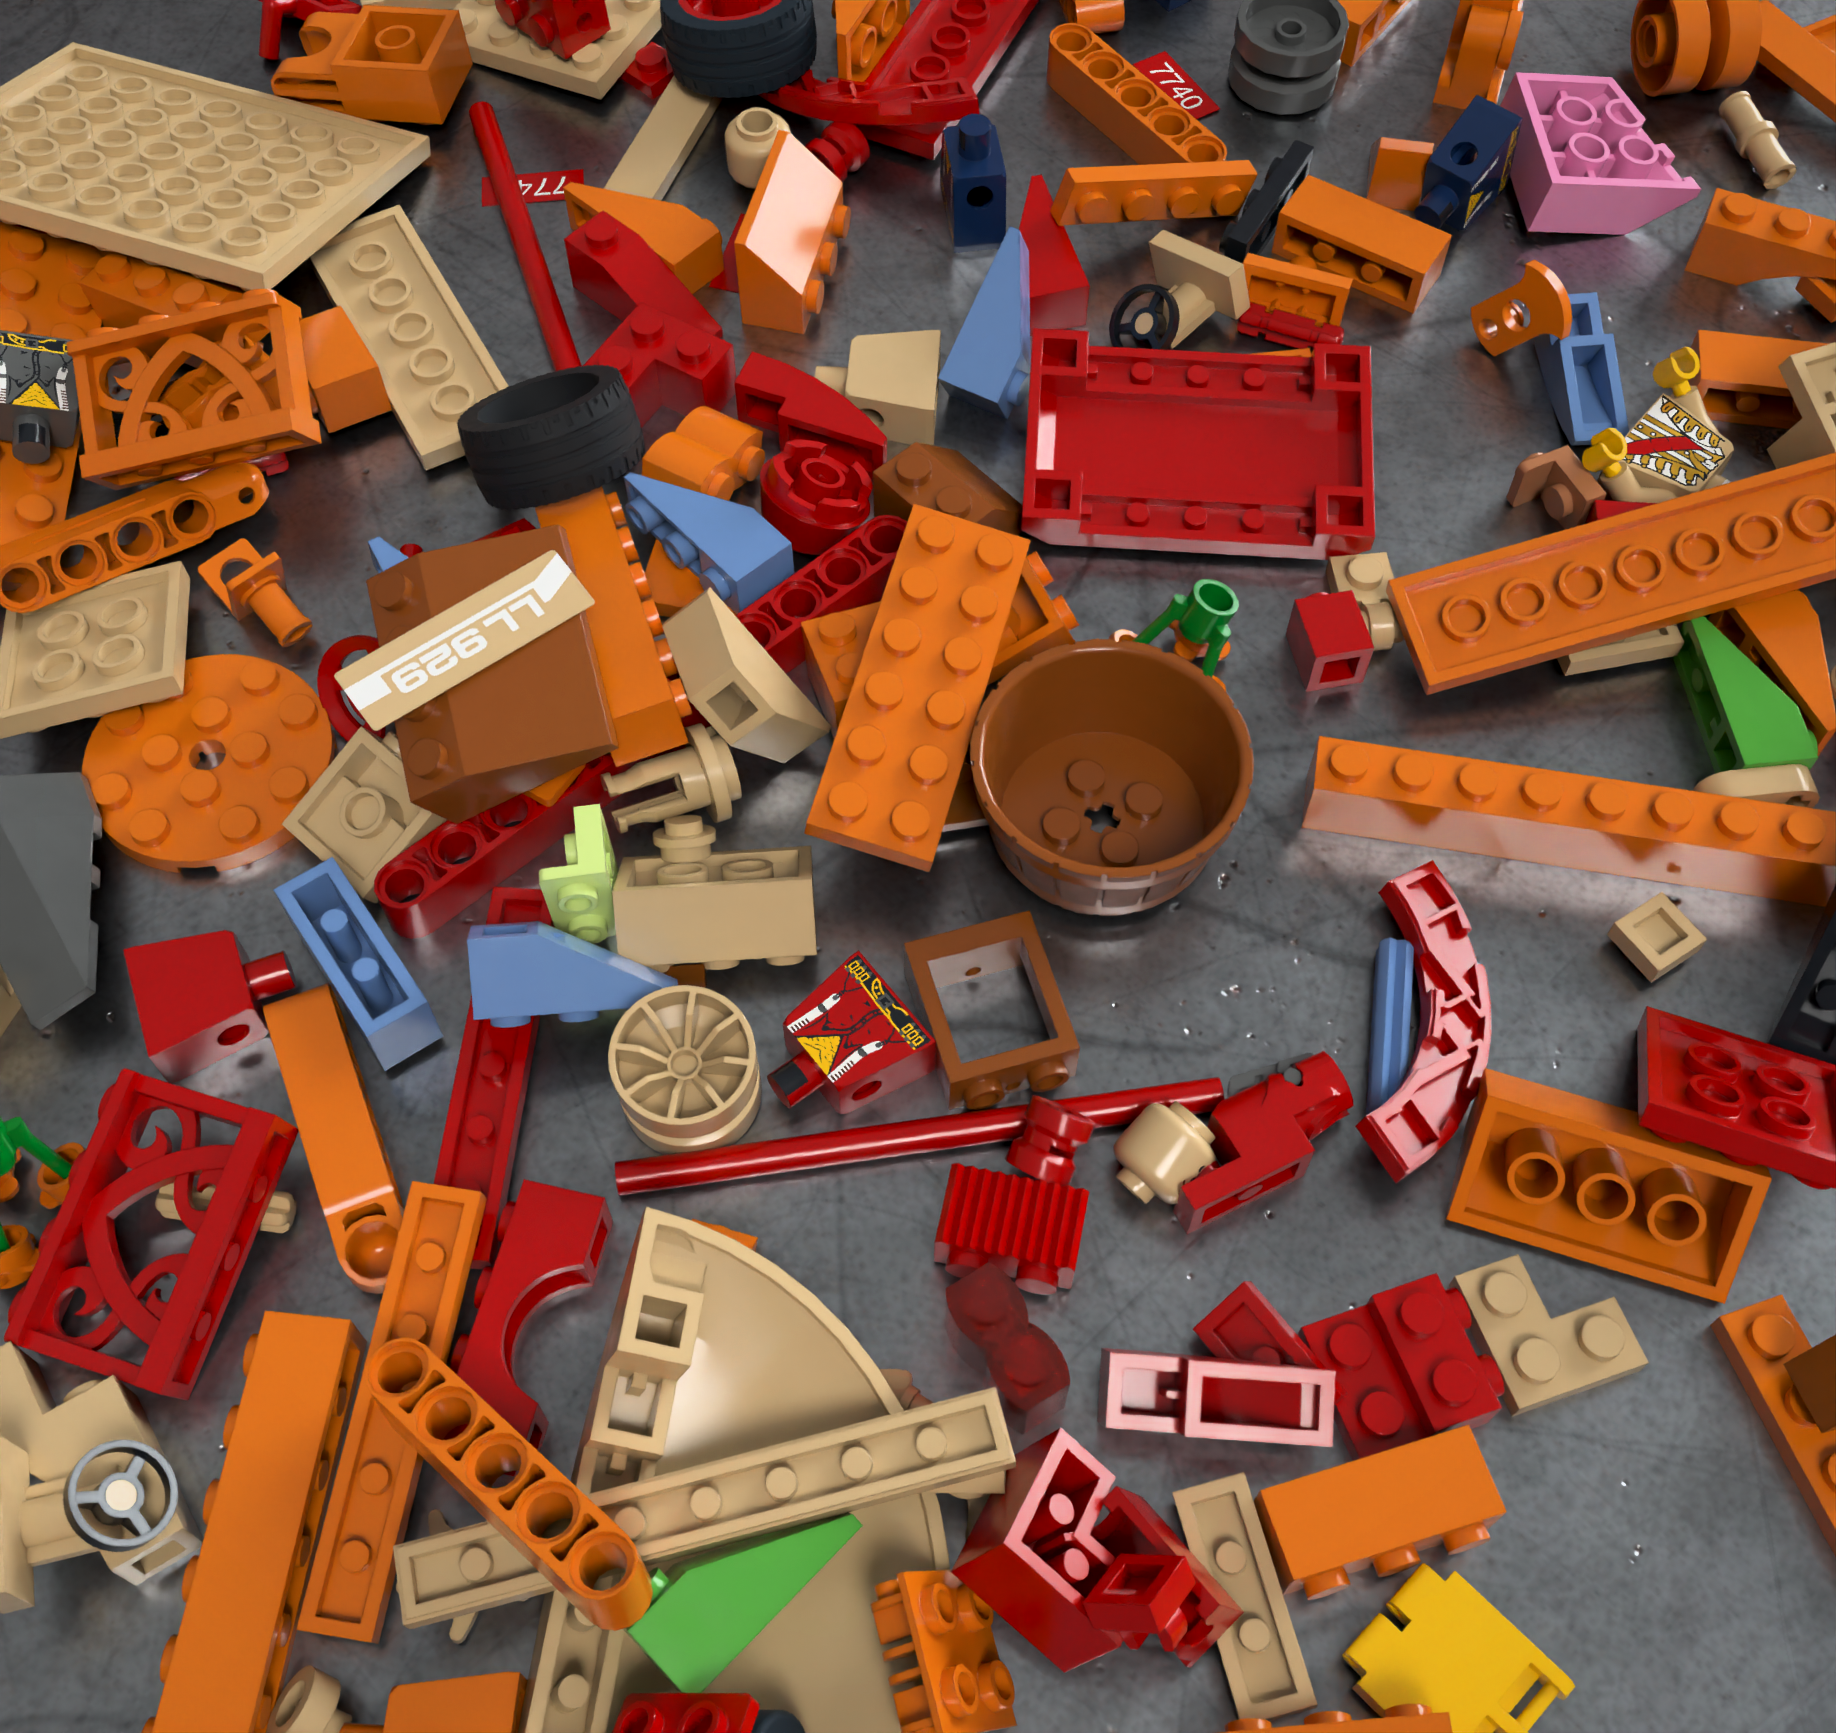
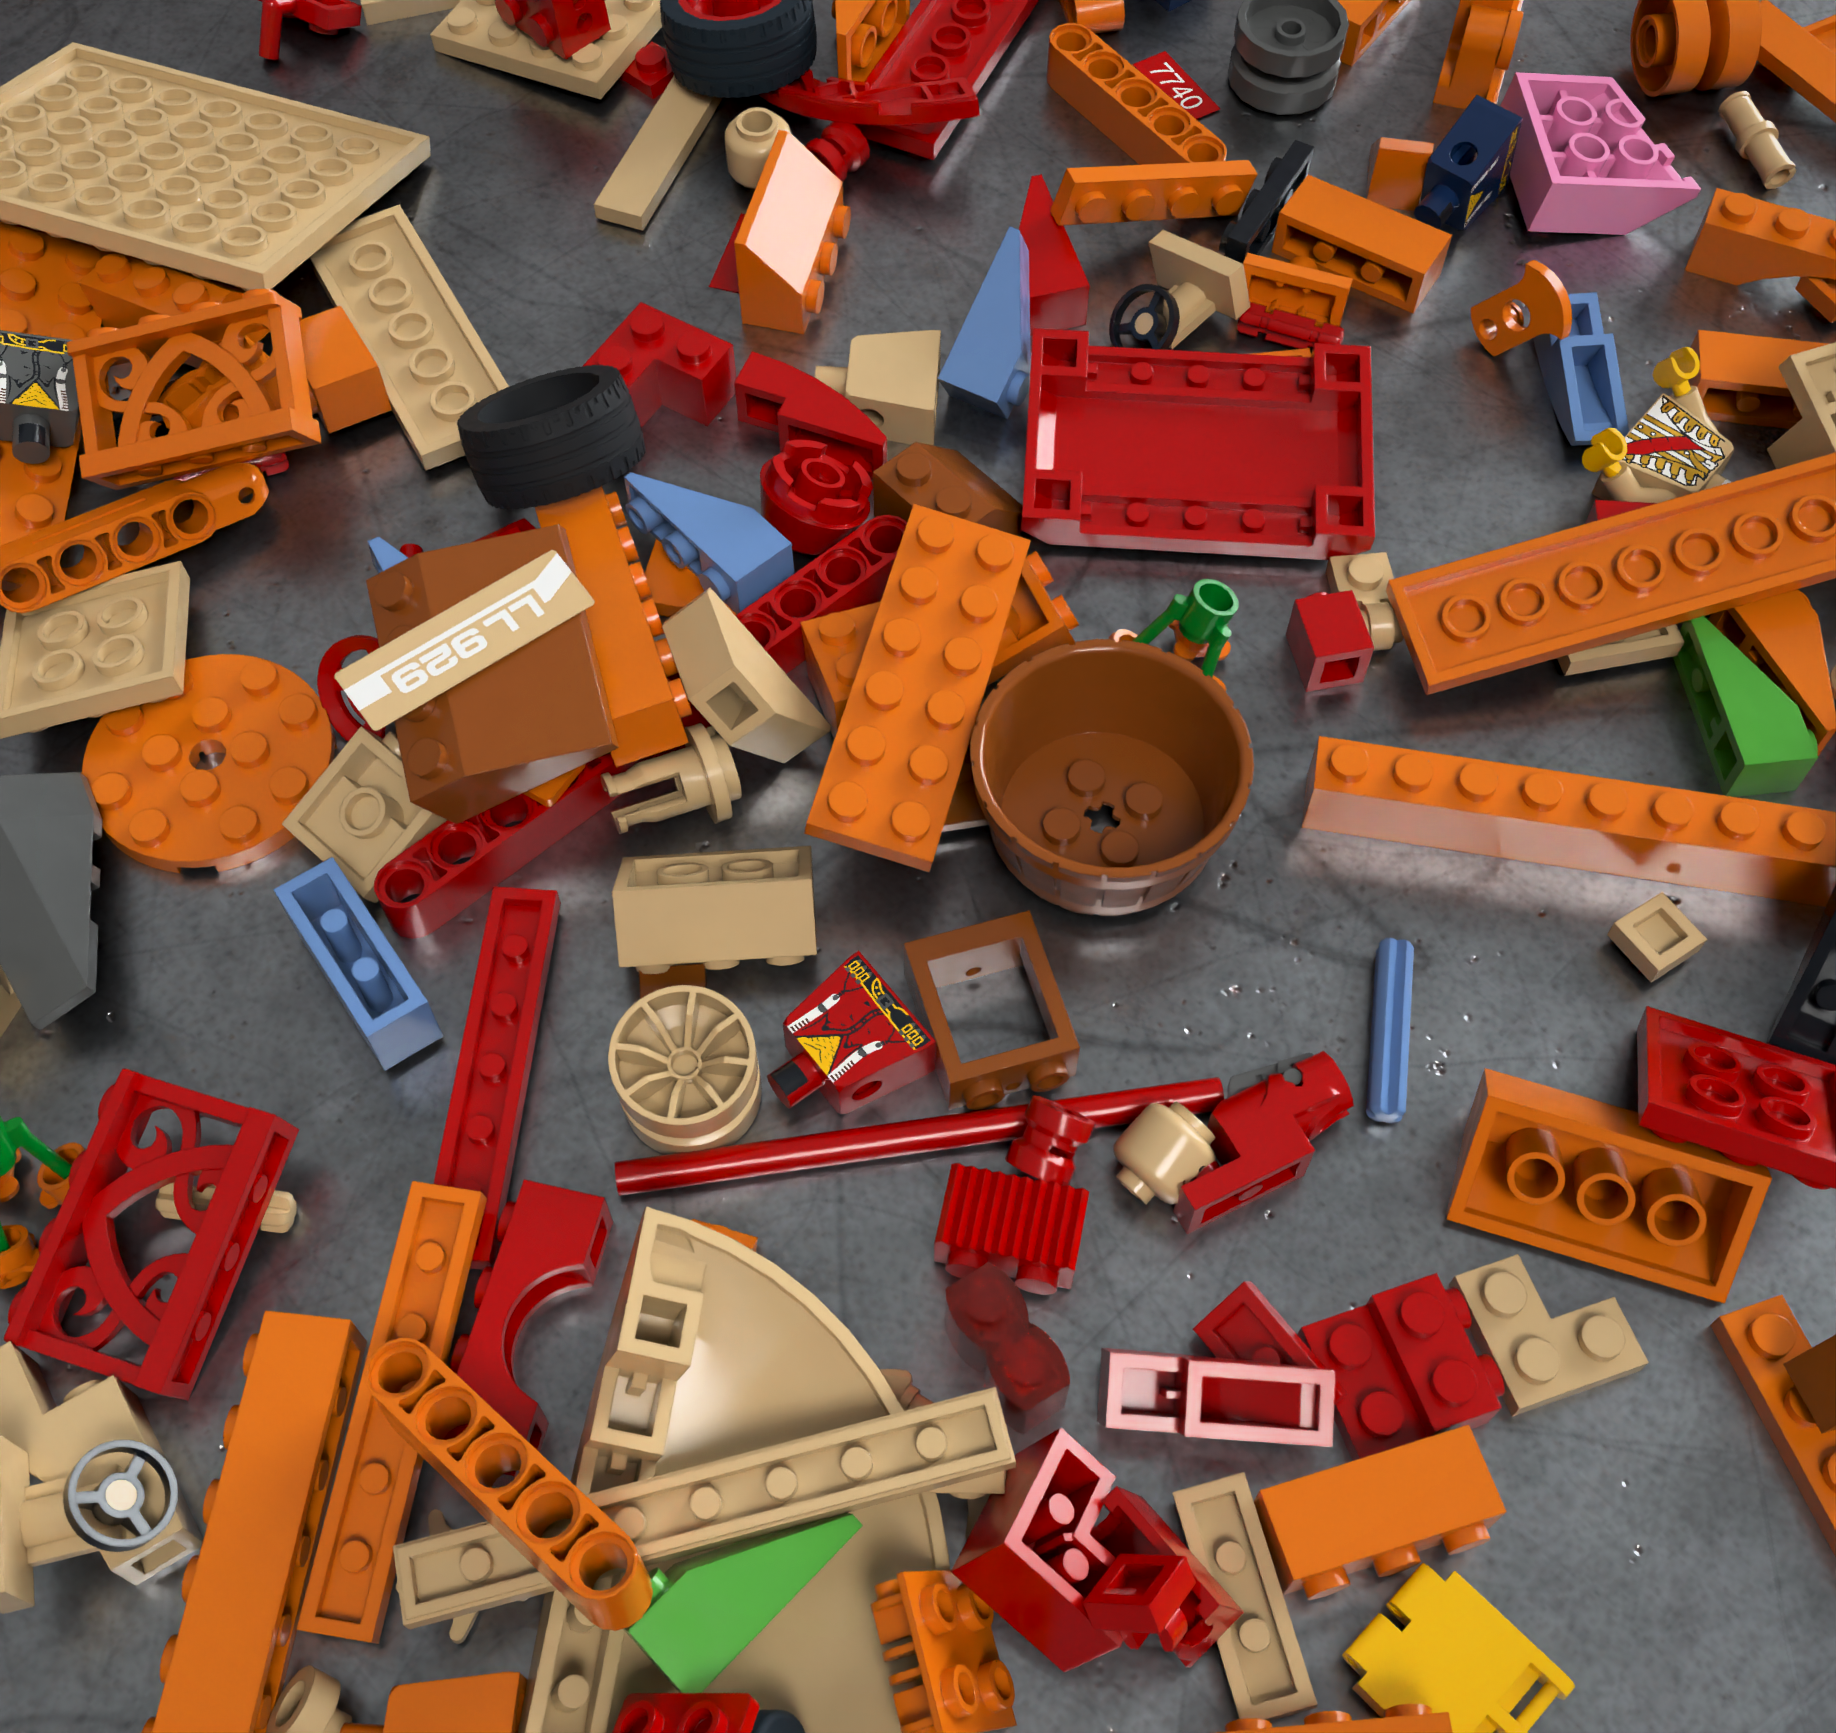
(202, 998): red torso -> none
(257, 590): orange bracket -> none
(338, 1132): orange piece -> none
(379, 64): orange brick -> none
(524, 238): red piece -> none
(536, 186): red sticker -> none
(545, 971): medium blue slope -> none
(582, 891): yellowish green bracket -> none
(622, 270): red slope -> none
(677, 235): orange slope -> none
(684, 839): tan plate -> none
(707, 454): orange brick -> none
(969, 160): dark blue torso -> none
(1452, 1028): tile -> none
(1559, 482): nougat bracket -> none
(1777, 784): tan beam -> none

